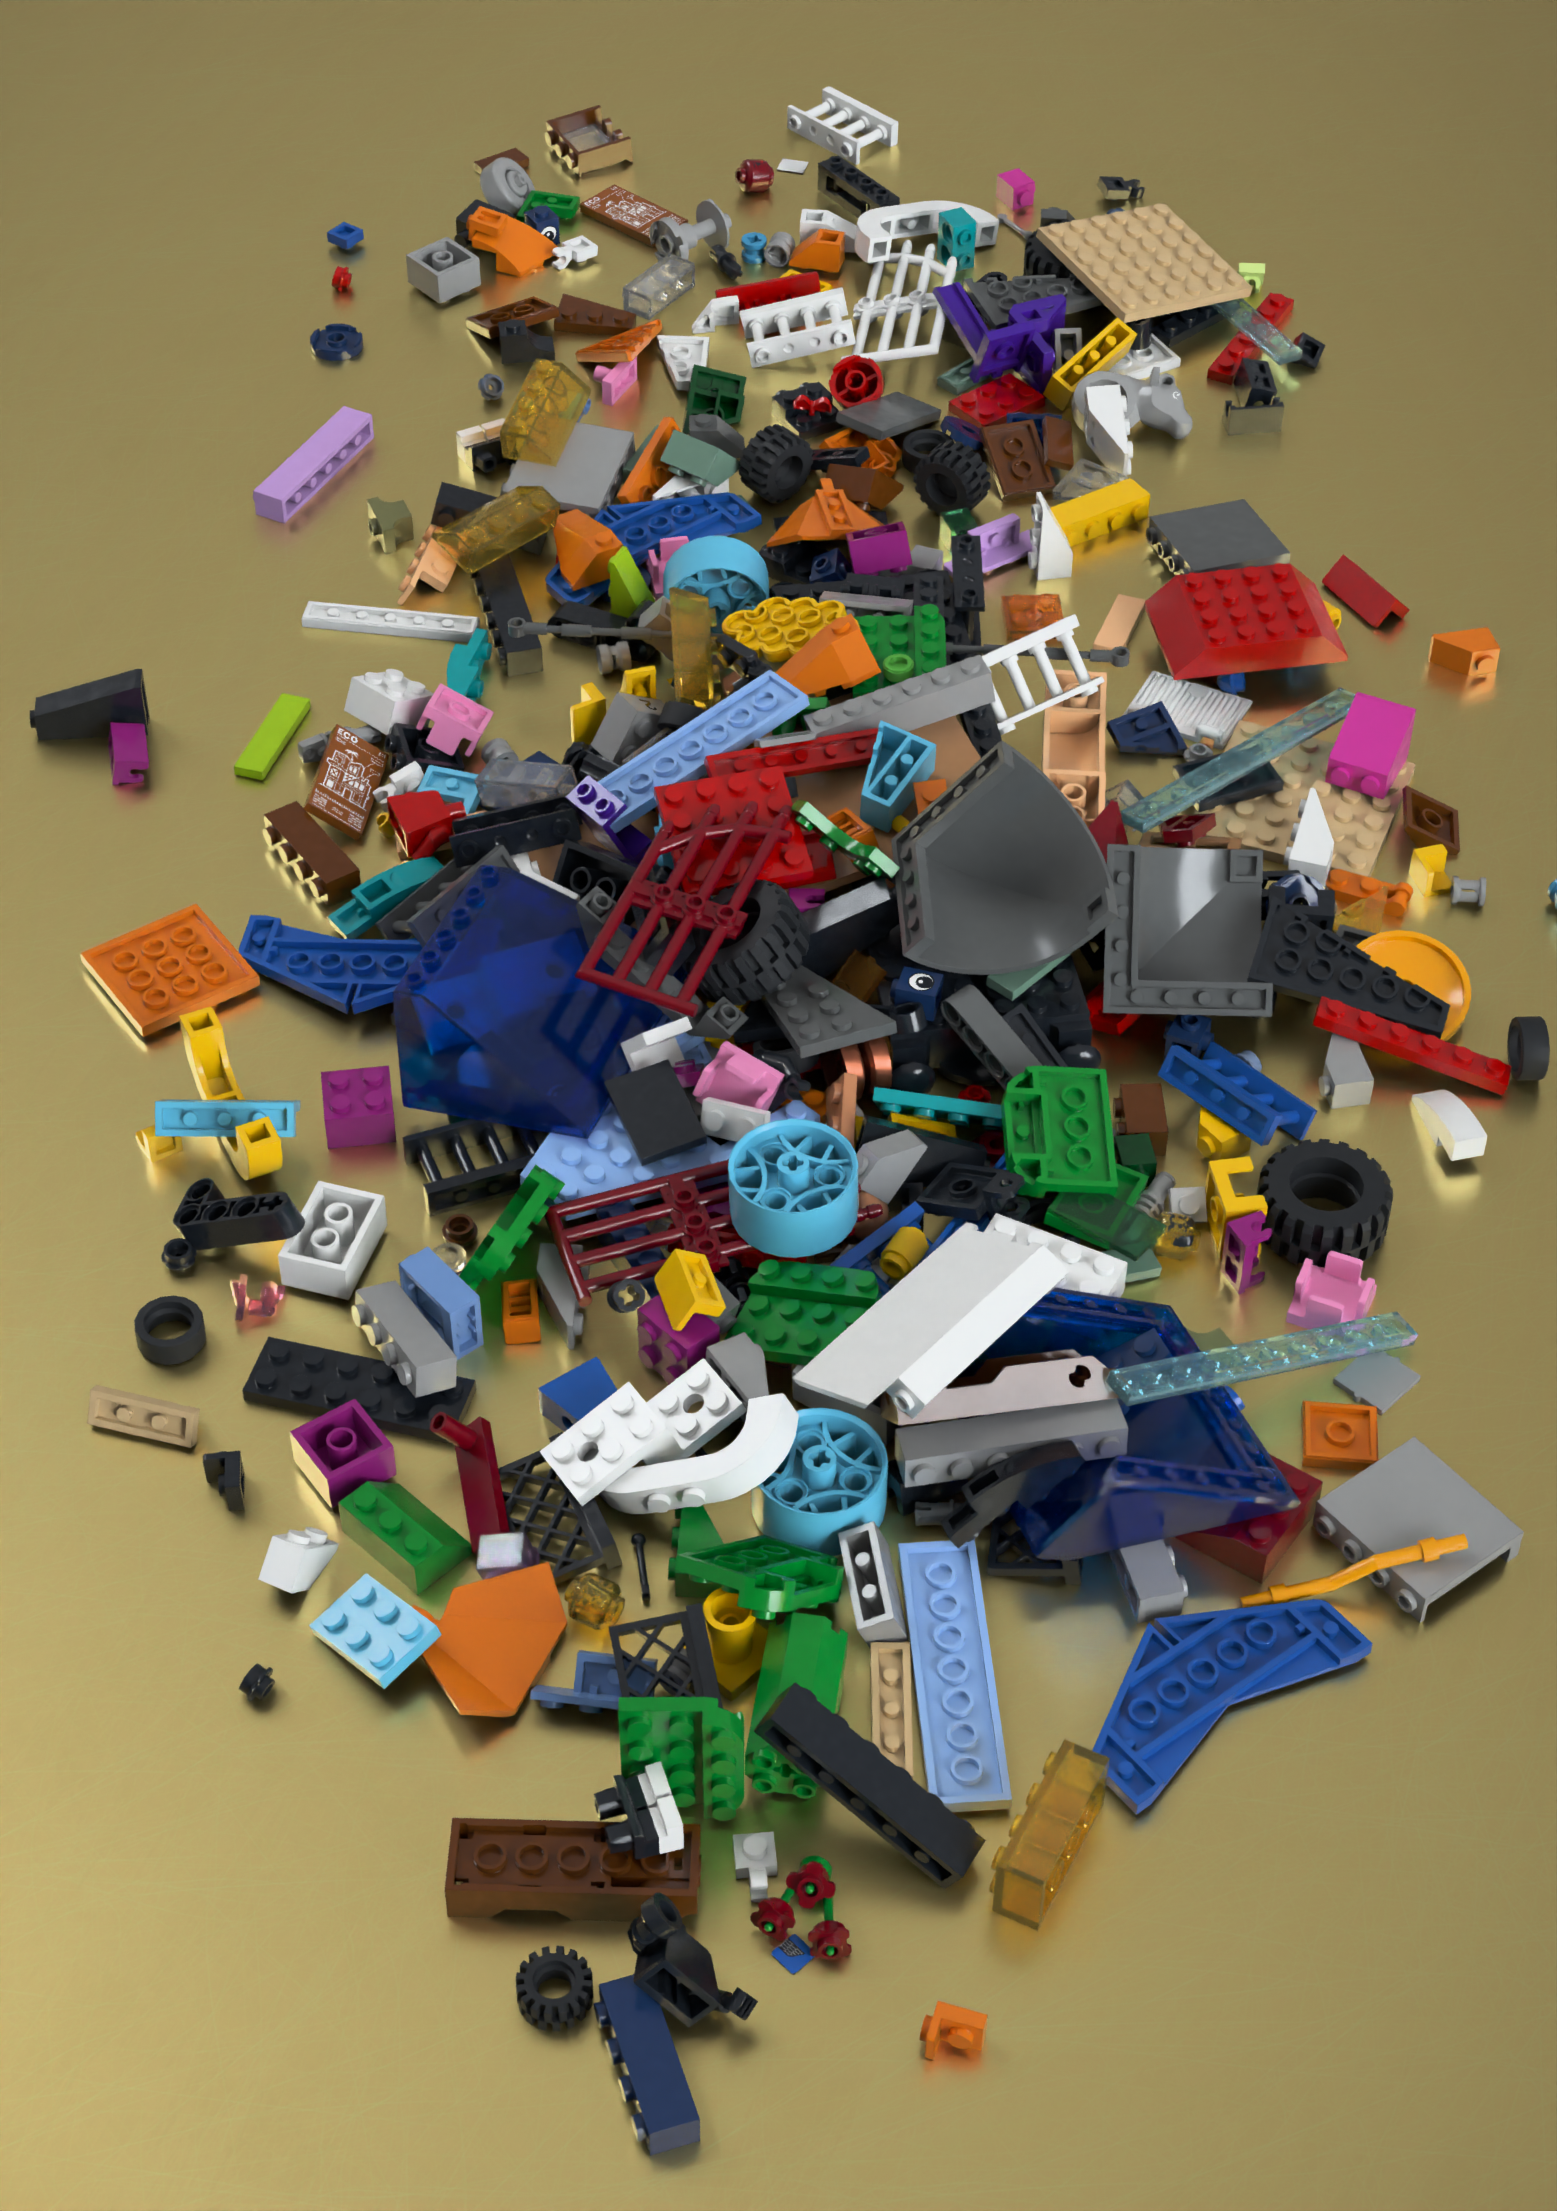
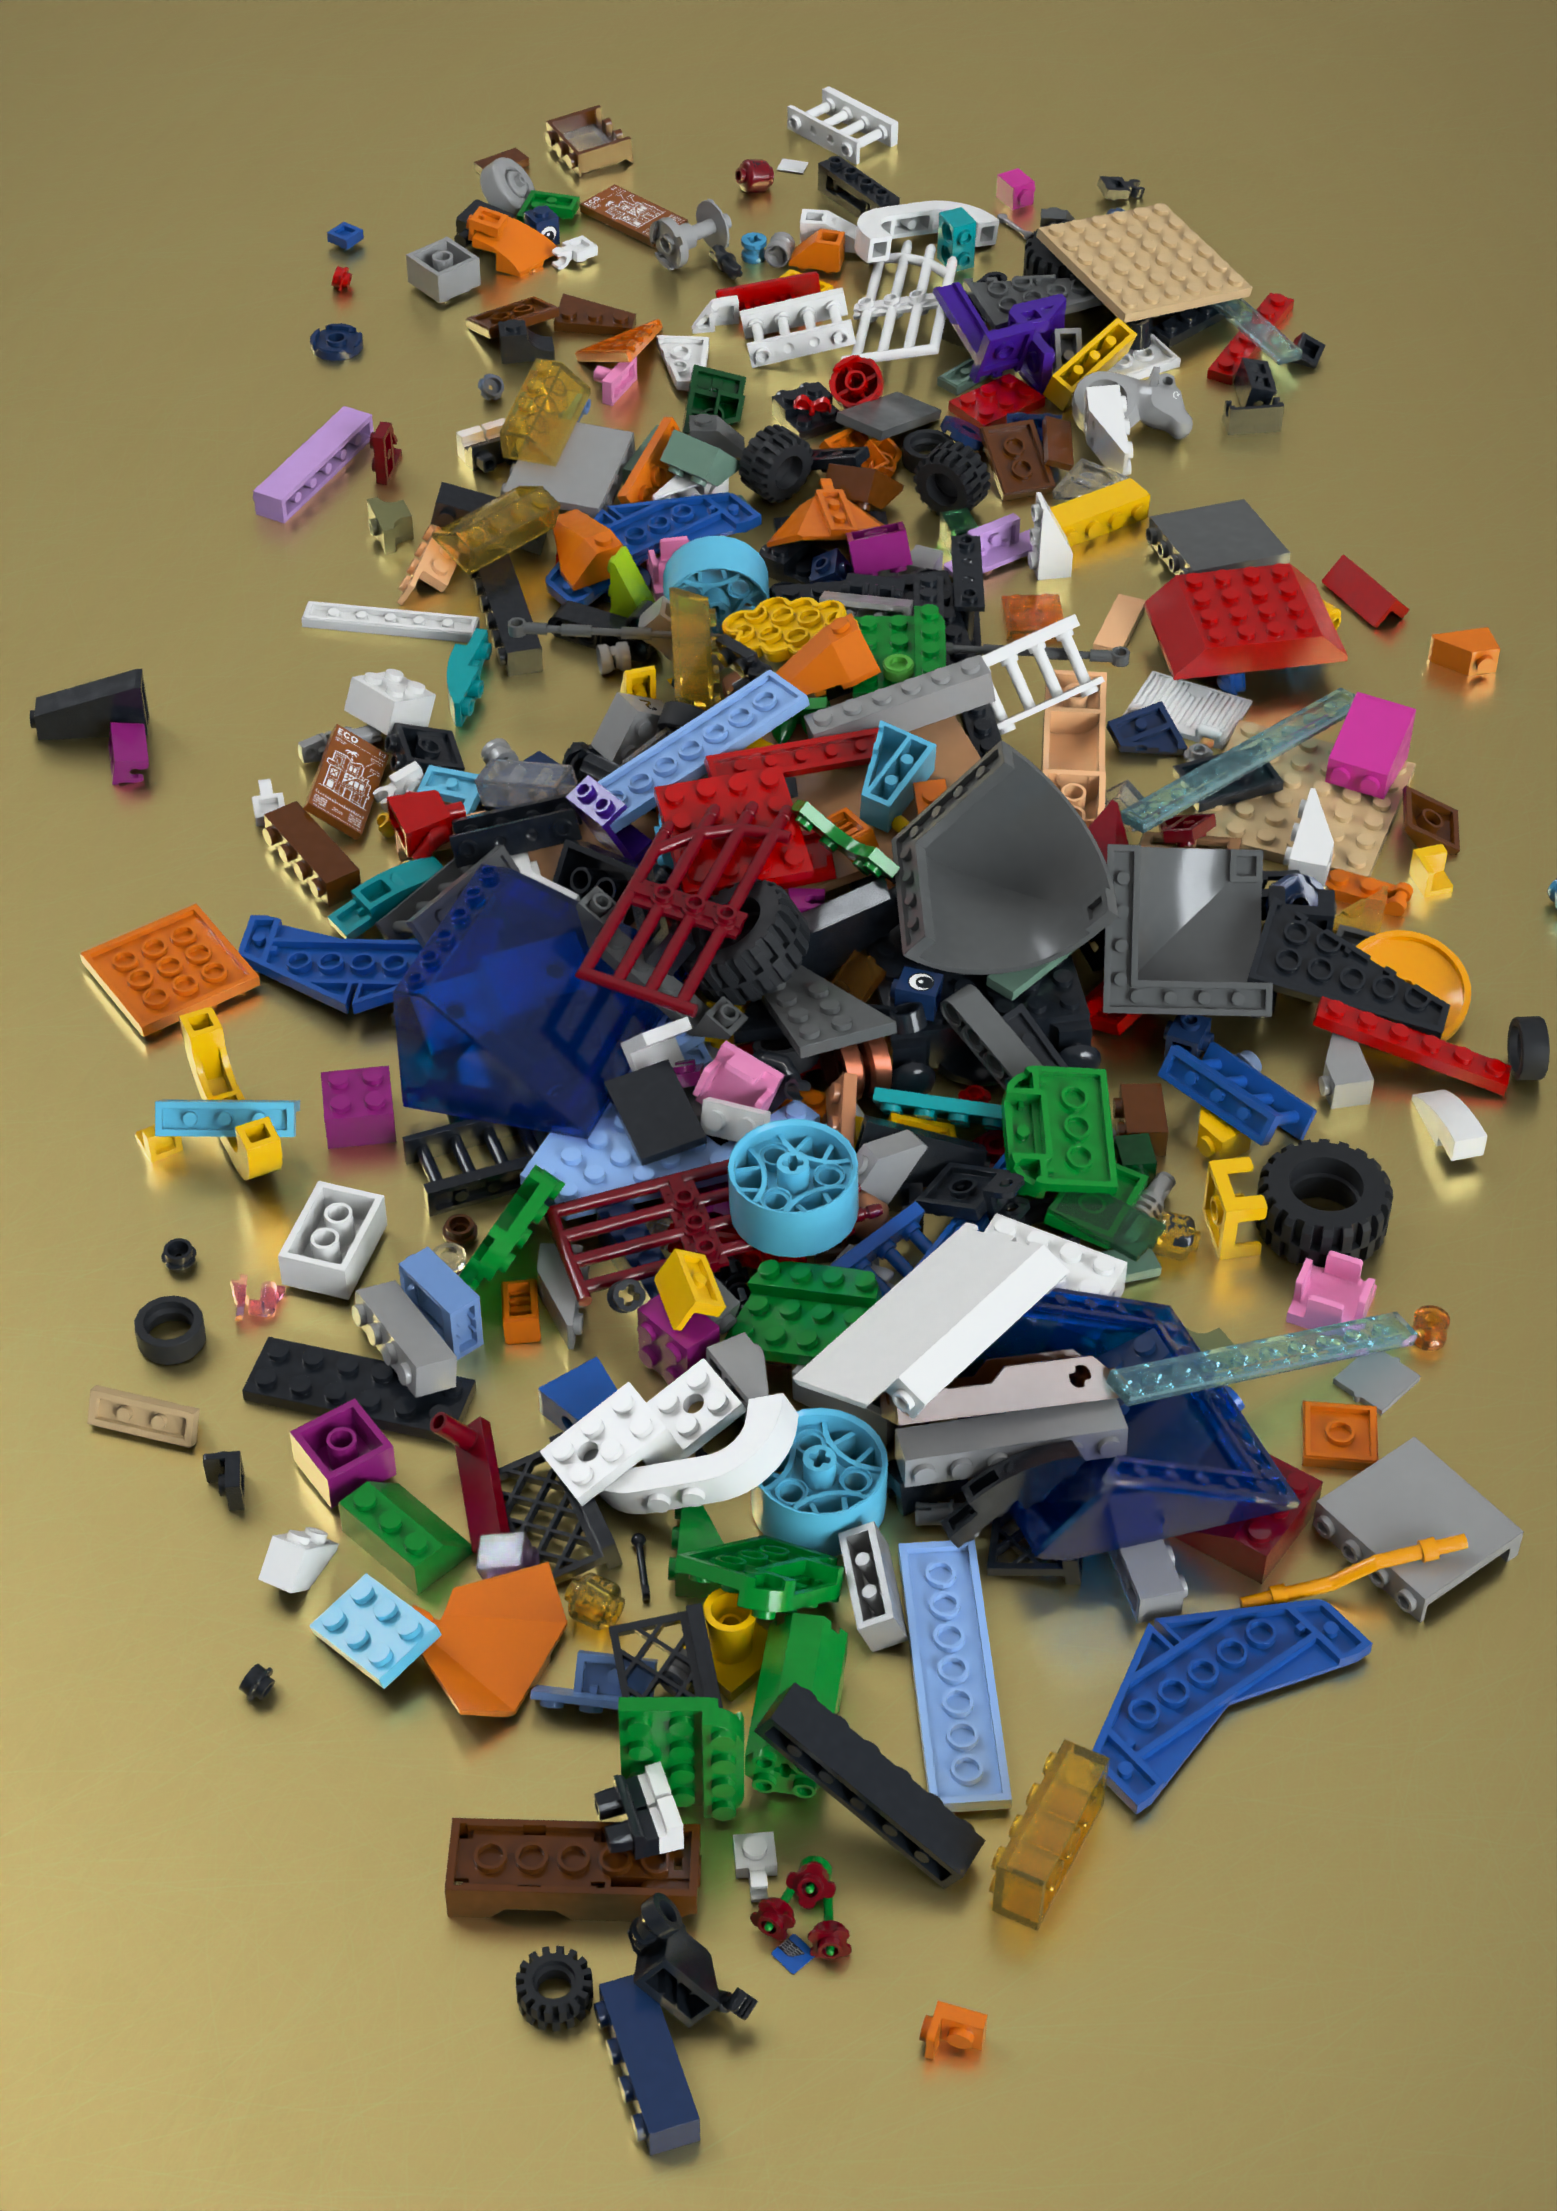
(218, 1222): black beam -> none
(266, 801): none -> white plate
(272, 736): lime tile -> none
(385, 455): none -> dark red wing
(454, 719): bright pink panel -> none
(588, 714): yellow panel -> none
(659, 286): clear brick -> none
(784, 739): light grey piece -> none
(892, 1702): tan plate -> none
(903, 1252): yellow brick -> none
(1189, 1202): white plate -> none
(1241, 1250): magenta hinge -> none
(1252, 273): yellowish green tile -> none
(1432, 1327): none -> clear orange wheel
(1458, 895): light grey bush -> none

